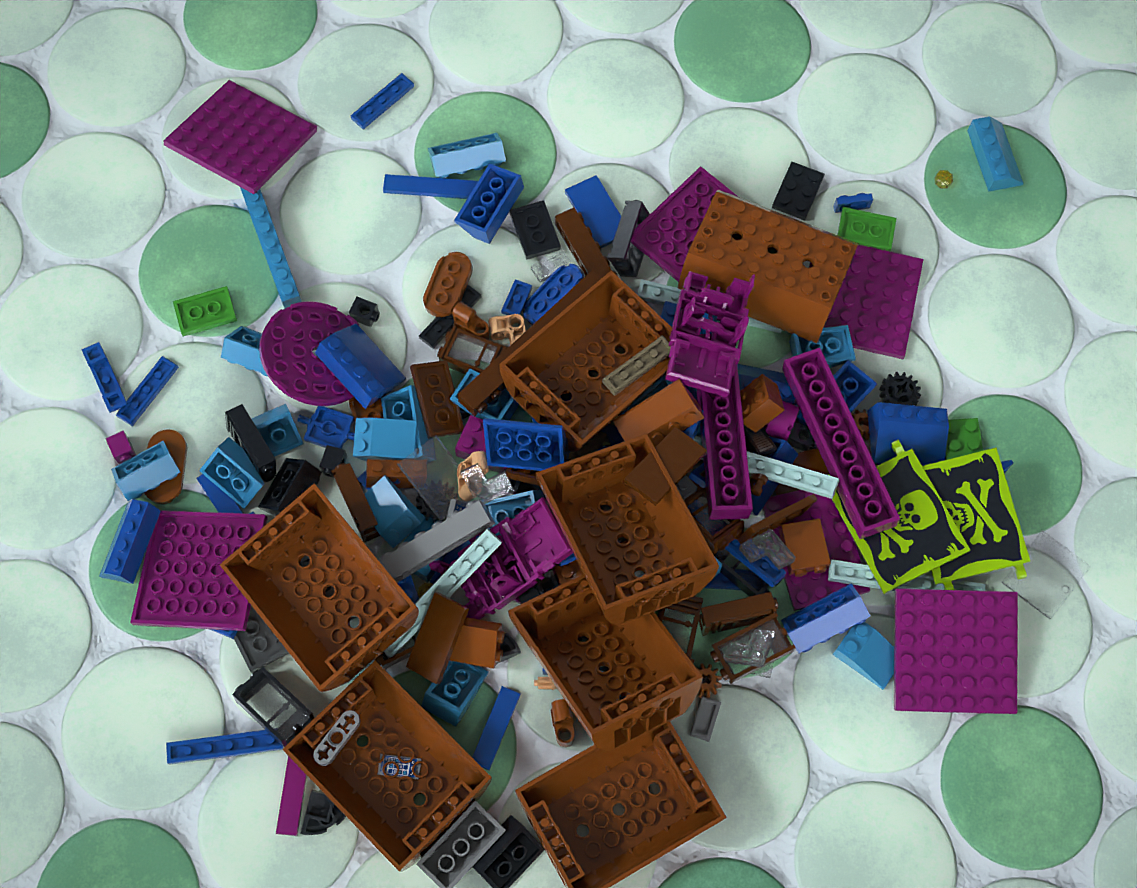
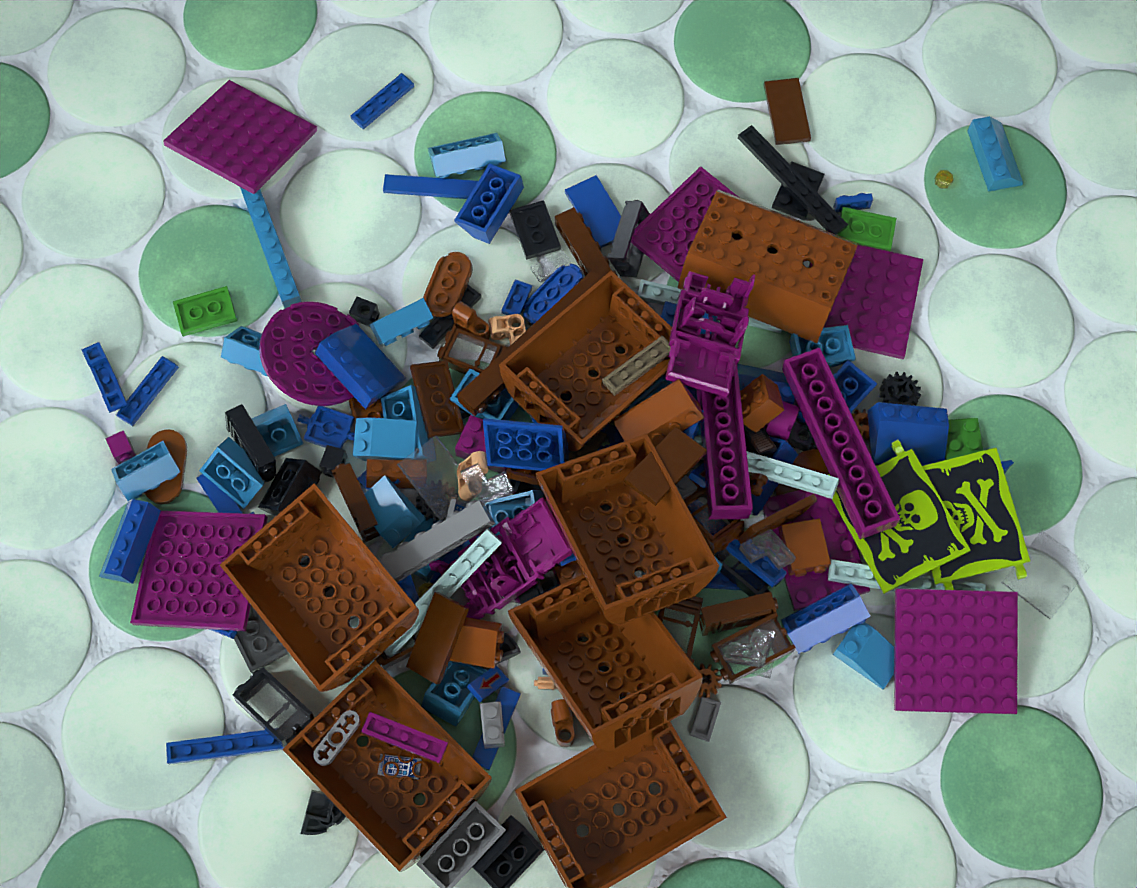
(291, 800): magenta tile -> none
(401, 322): none -> dark azure brick
(404, 737): none -> magenta plate
(487, 683): none -> blue tile
(492, 725): none -> light grey brick
(787, 111): none -> reddish brown tile
(792, 181): none -> black plate

